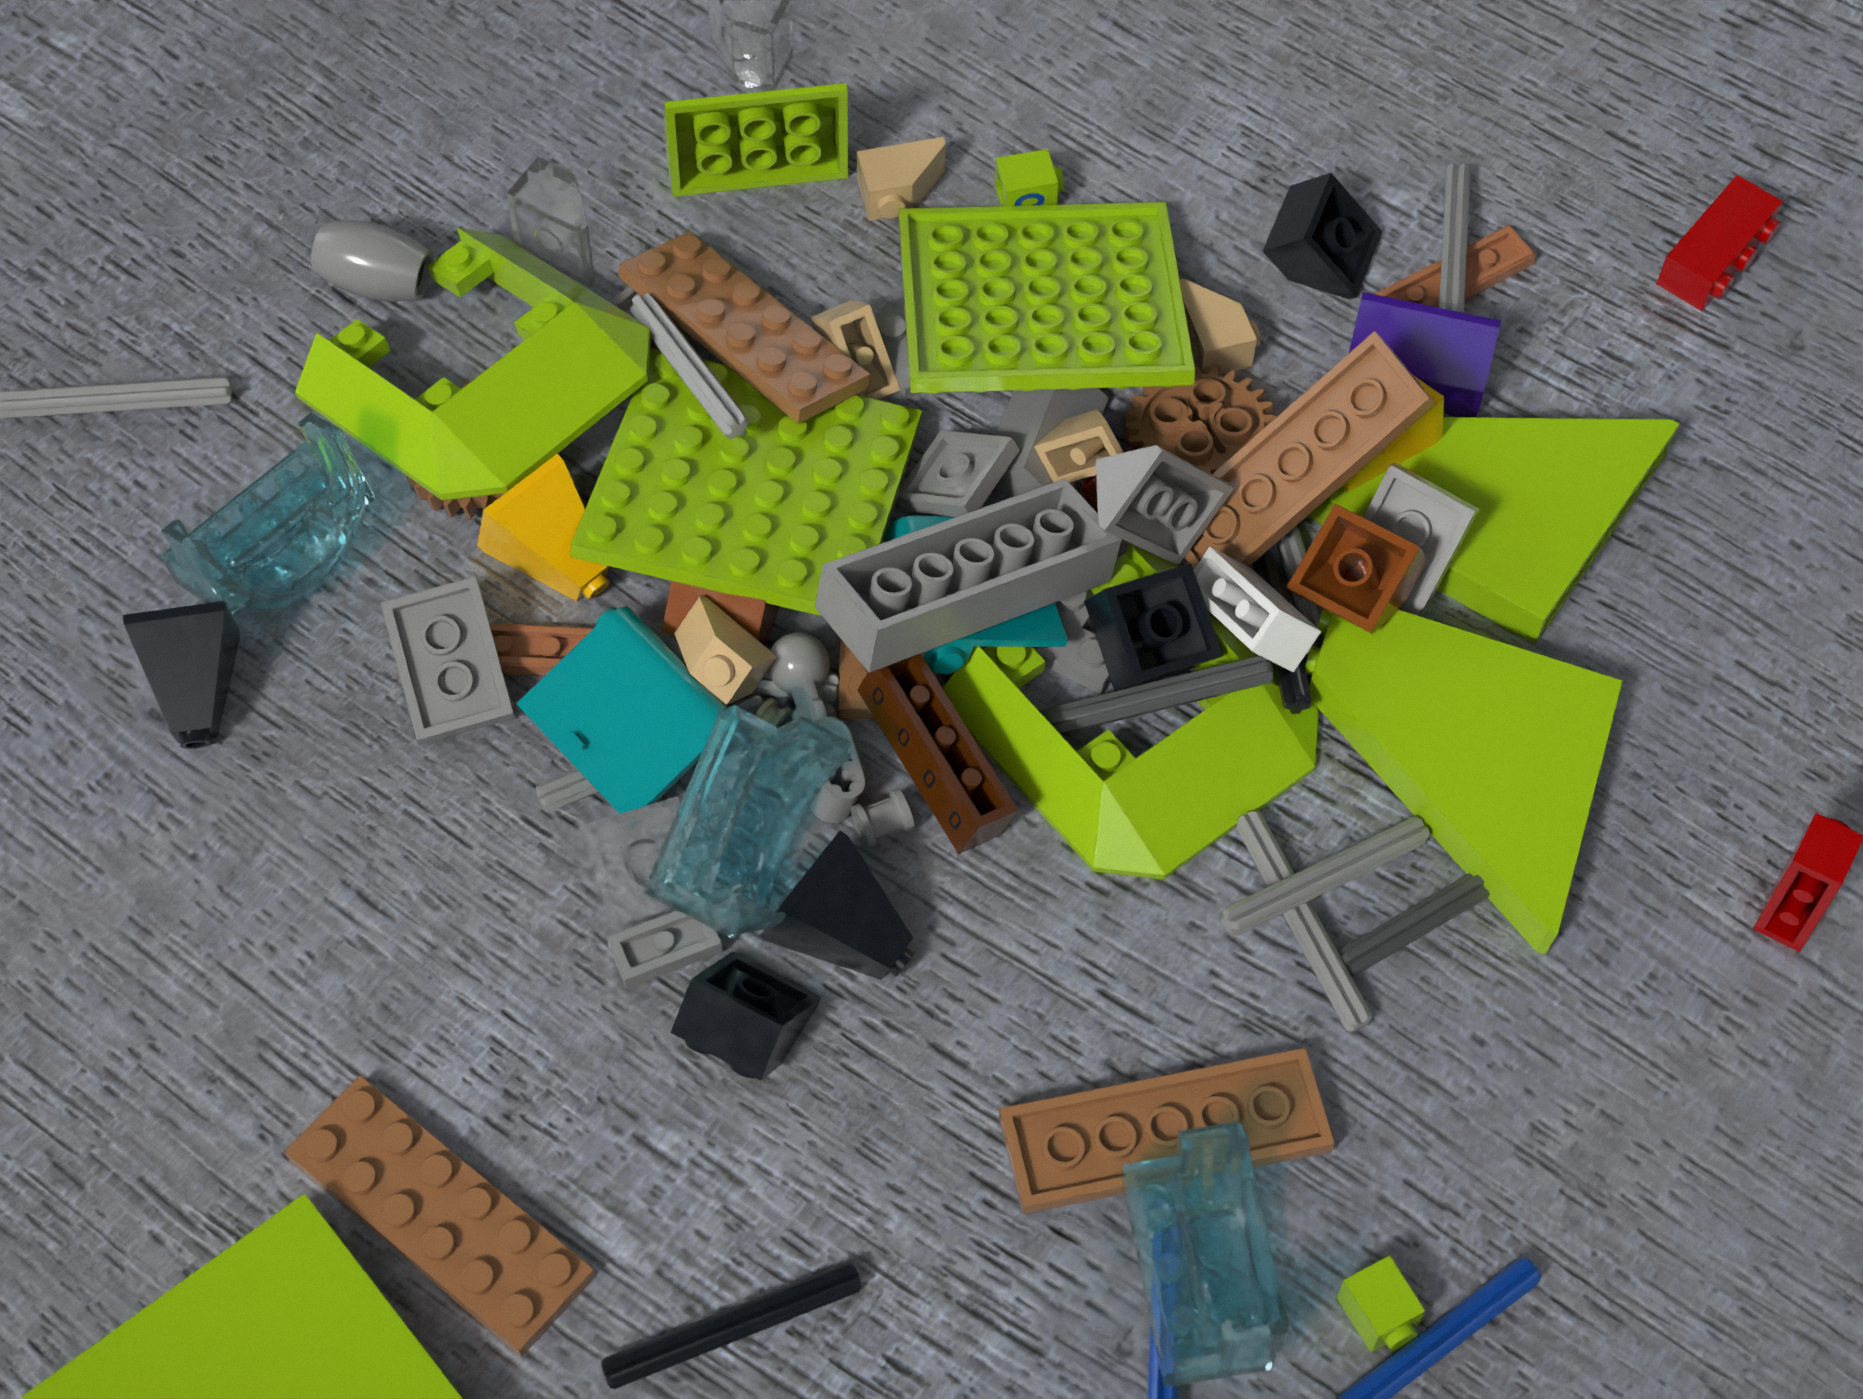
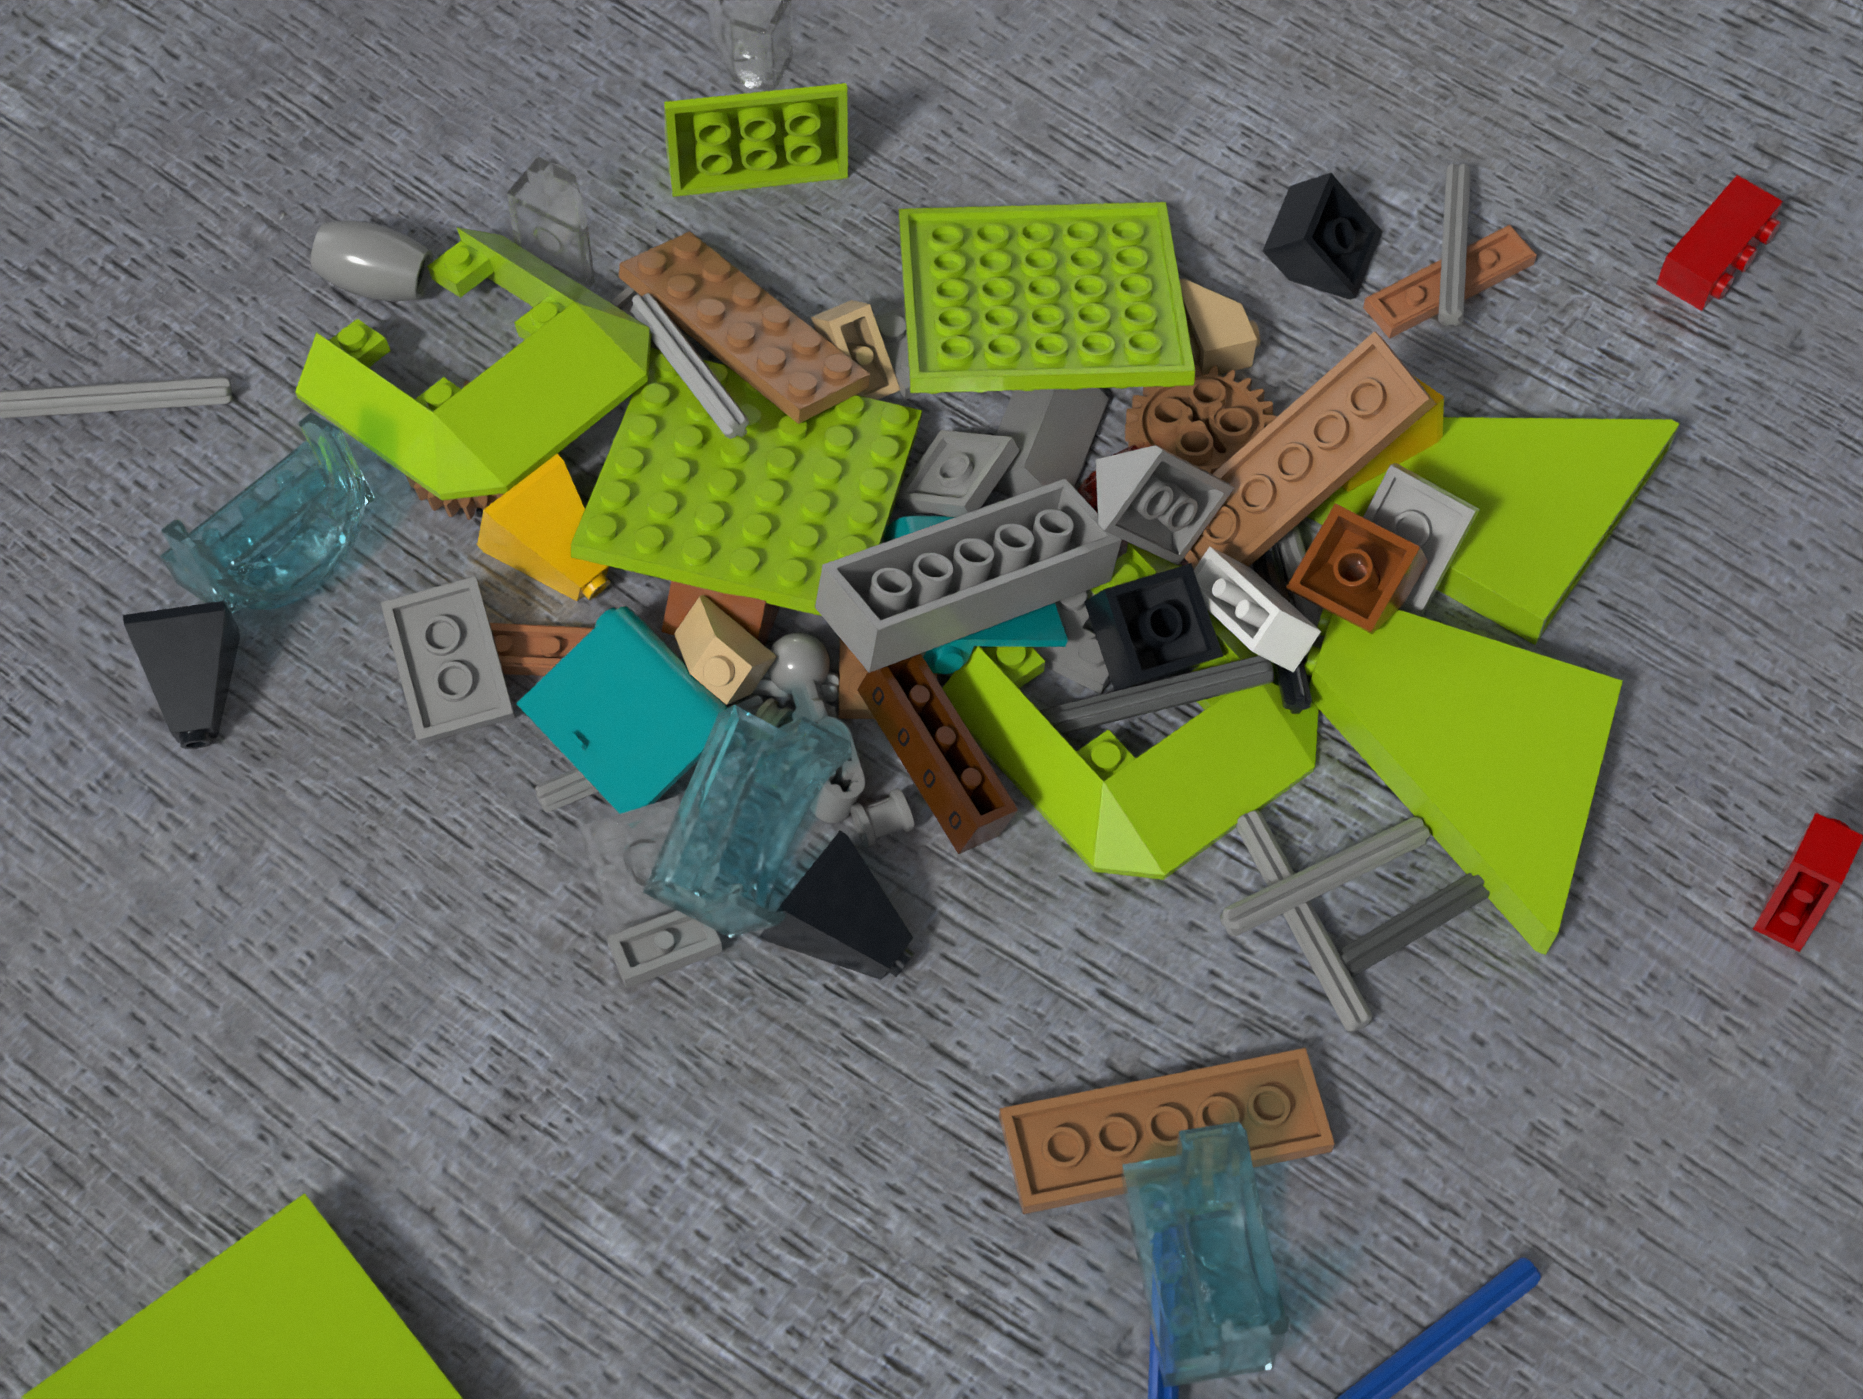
(440, 1215): medium nougat plate -> none
(730, 1325): black axle -> none
(743, 1015): black slope -> none
(899, 175): tan slope -> none
(1028, 179): lime brick -> none
(1075, 445): tan slope -> none
(1381, 1305): lime brick -> none
(1436, 345): dark purple slope -> none

